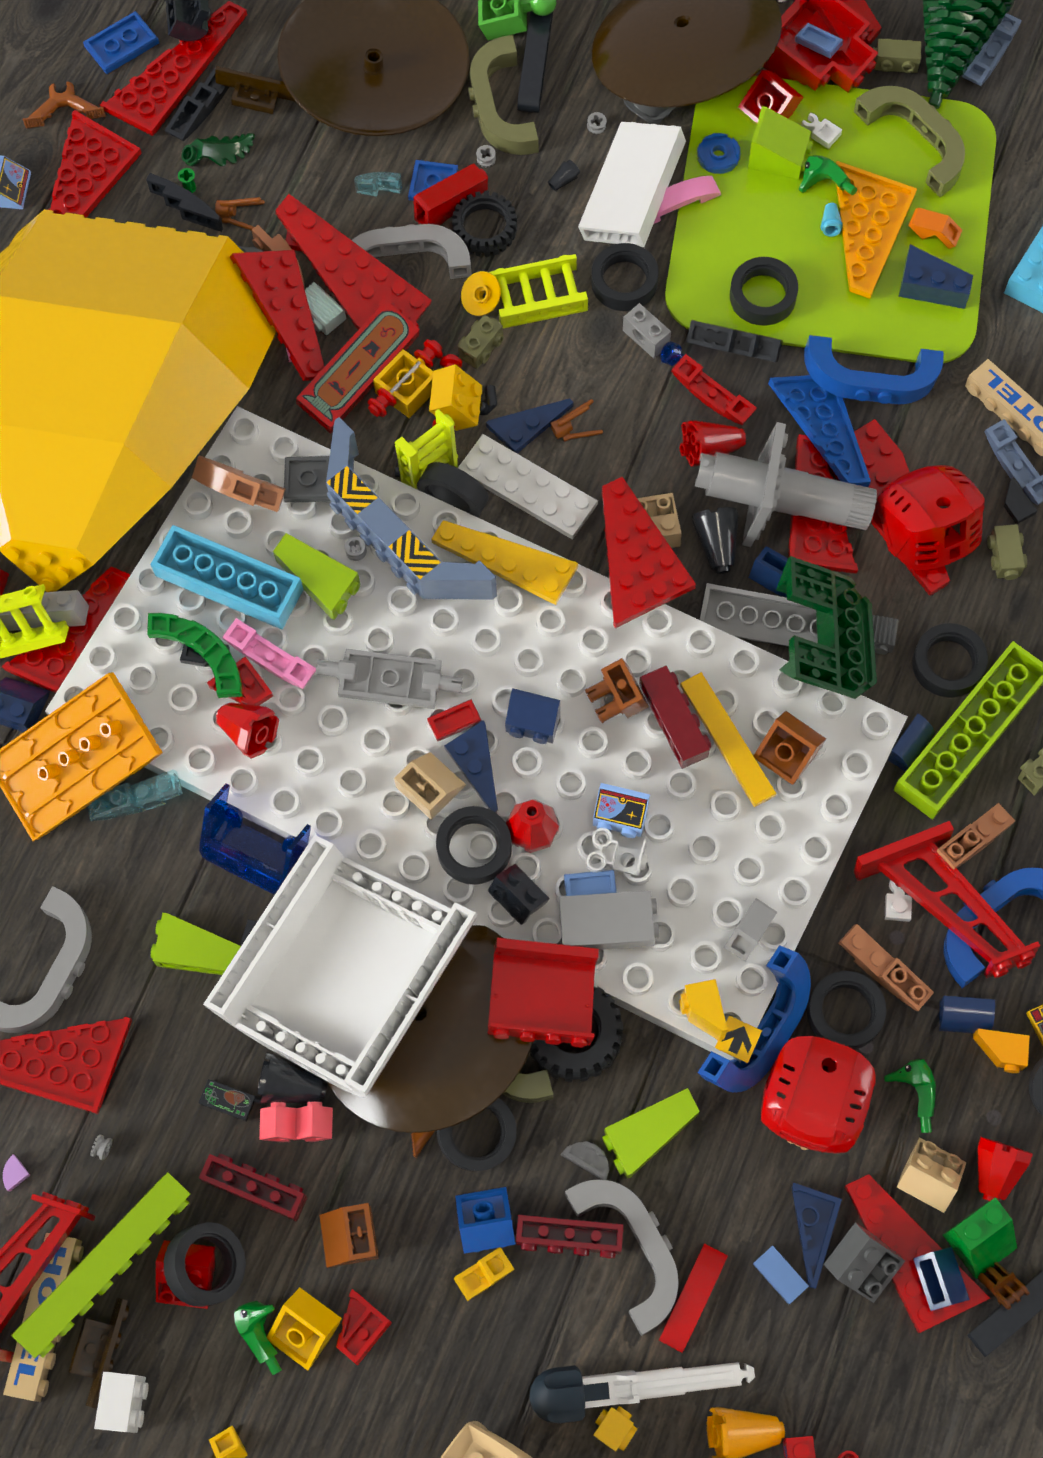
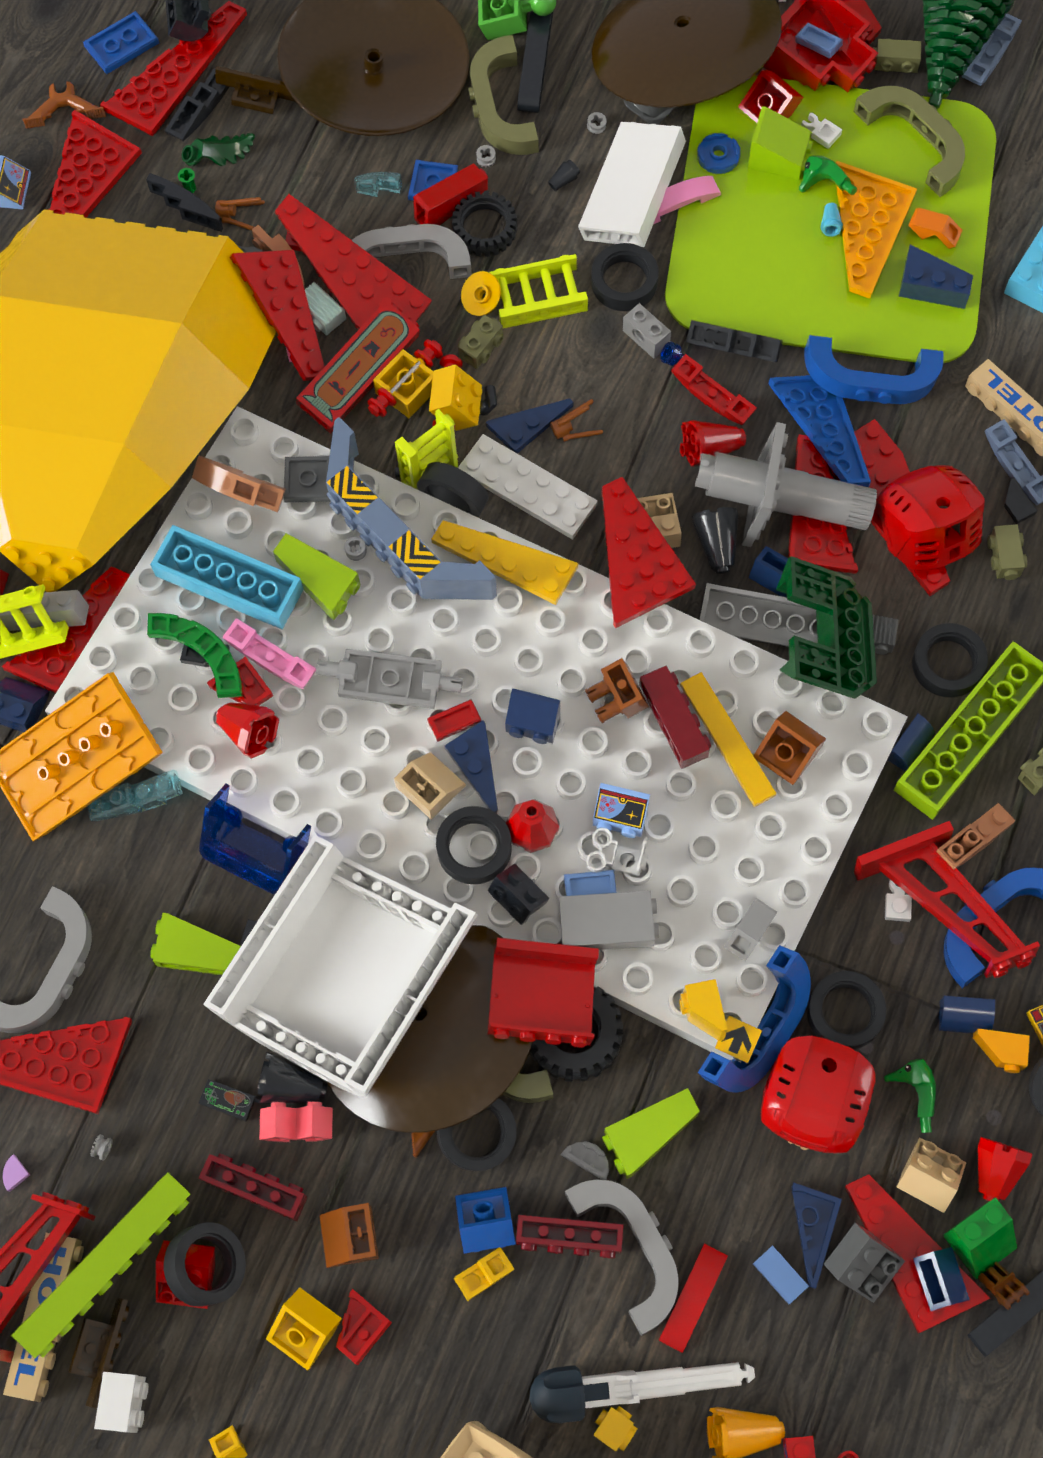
(249, 1322): green animal -> none
(767, 267): black tyre -> none
(885, 969): nougat slope -> none

